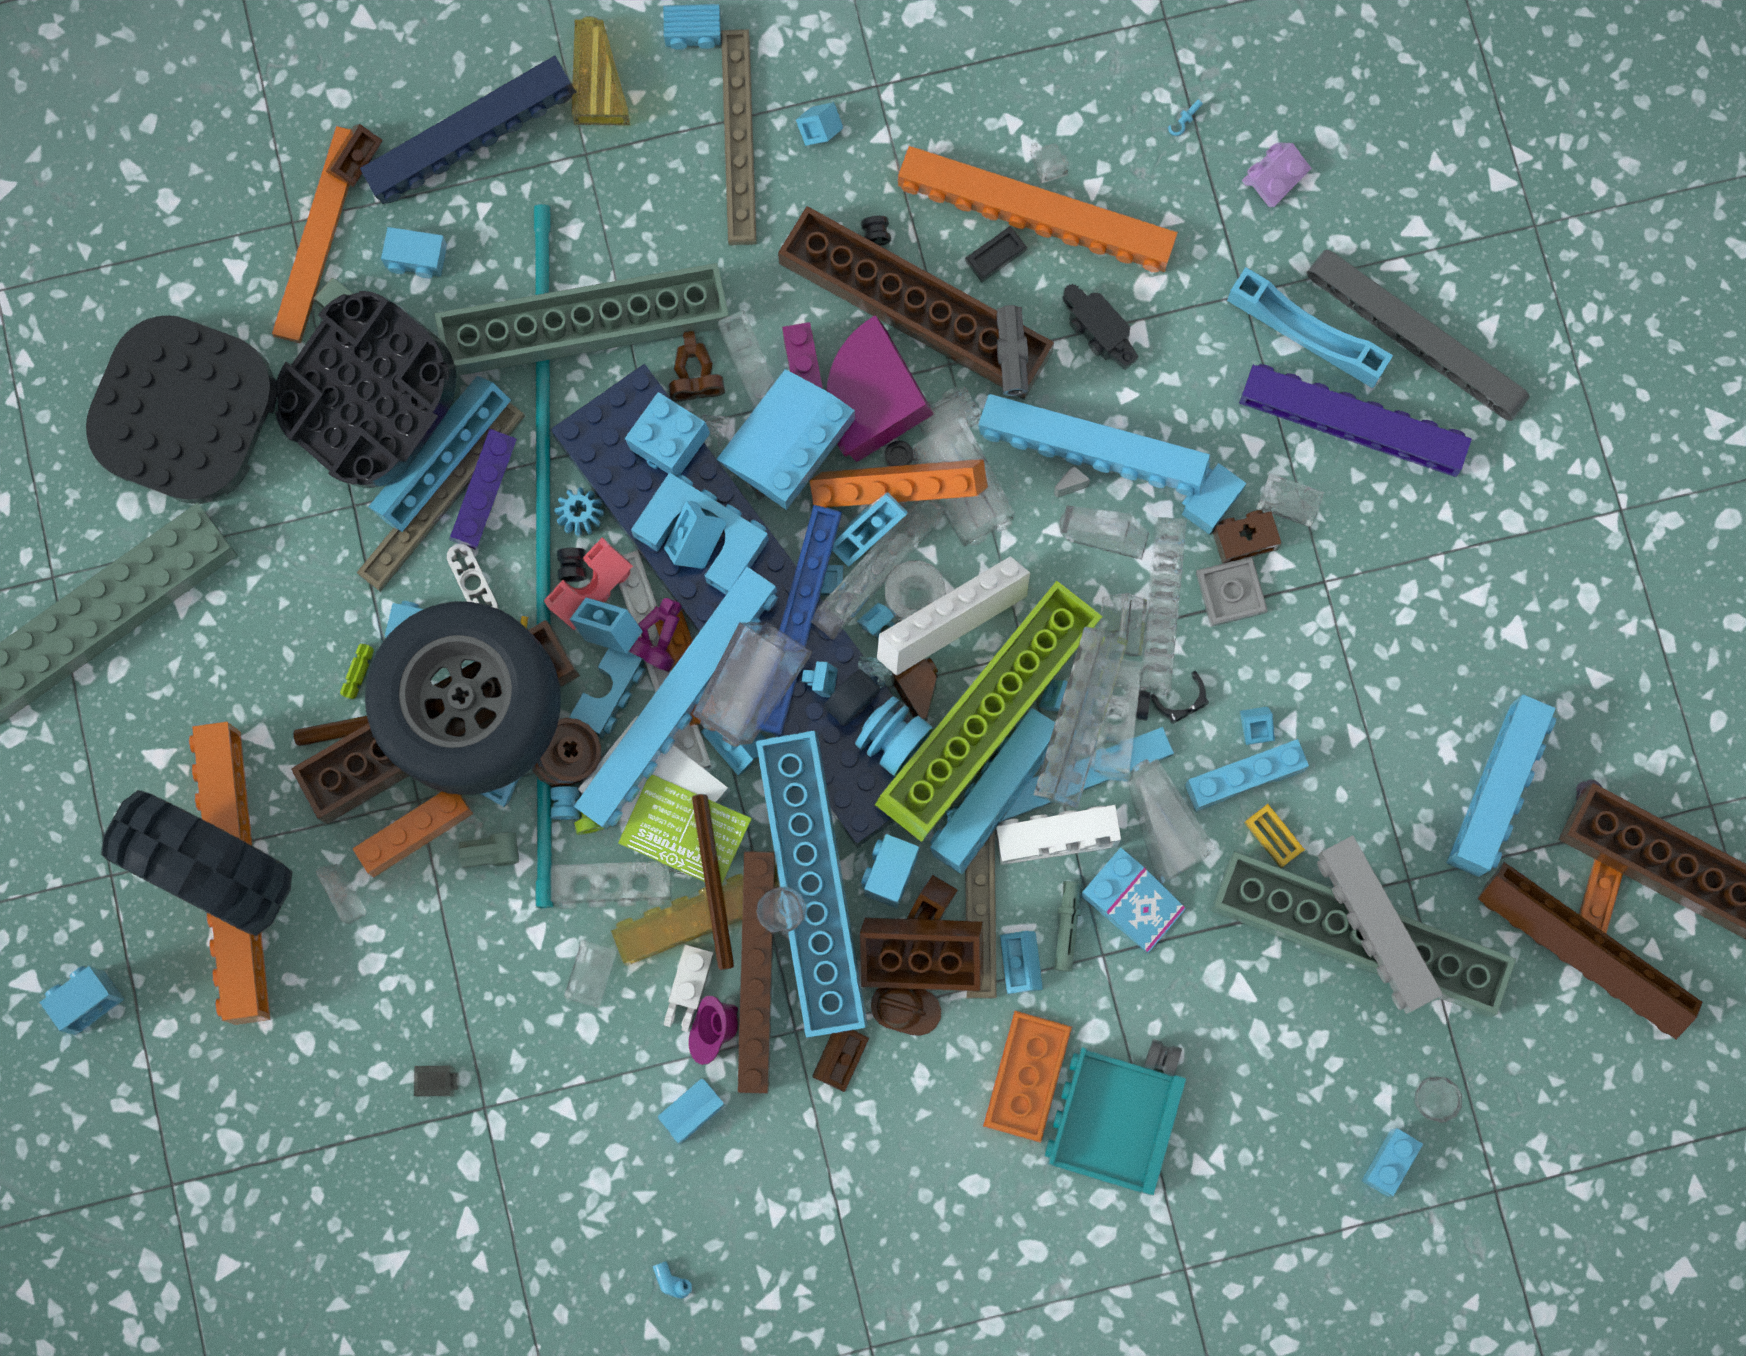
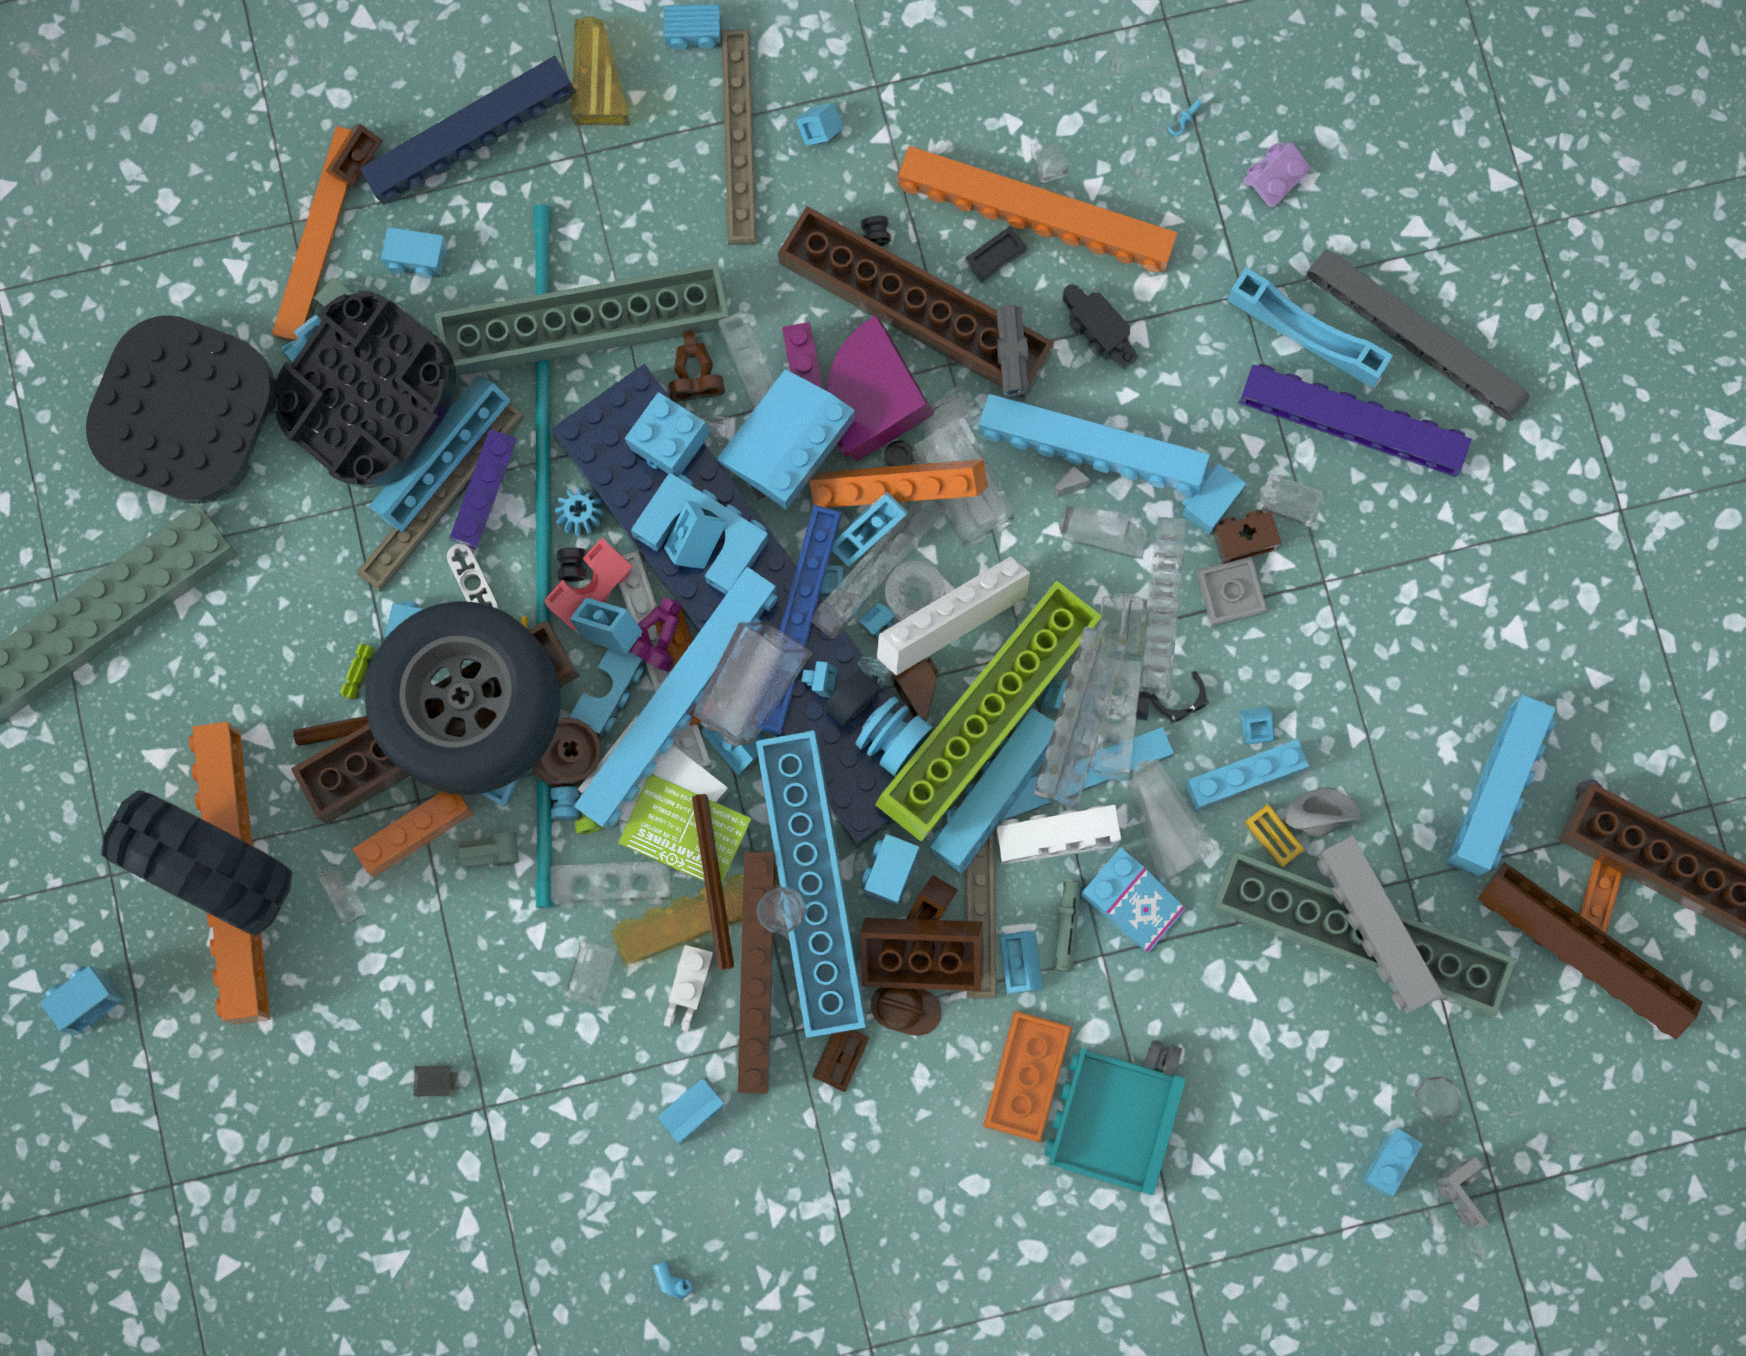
(303, 334): none -> medium azure plate
(712, 1027): magenta piece -> none
(1321, 811): none -> light grey hat
(1450, 1188): none -> light grey bracket

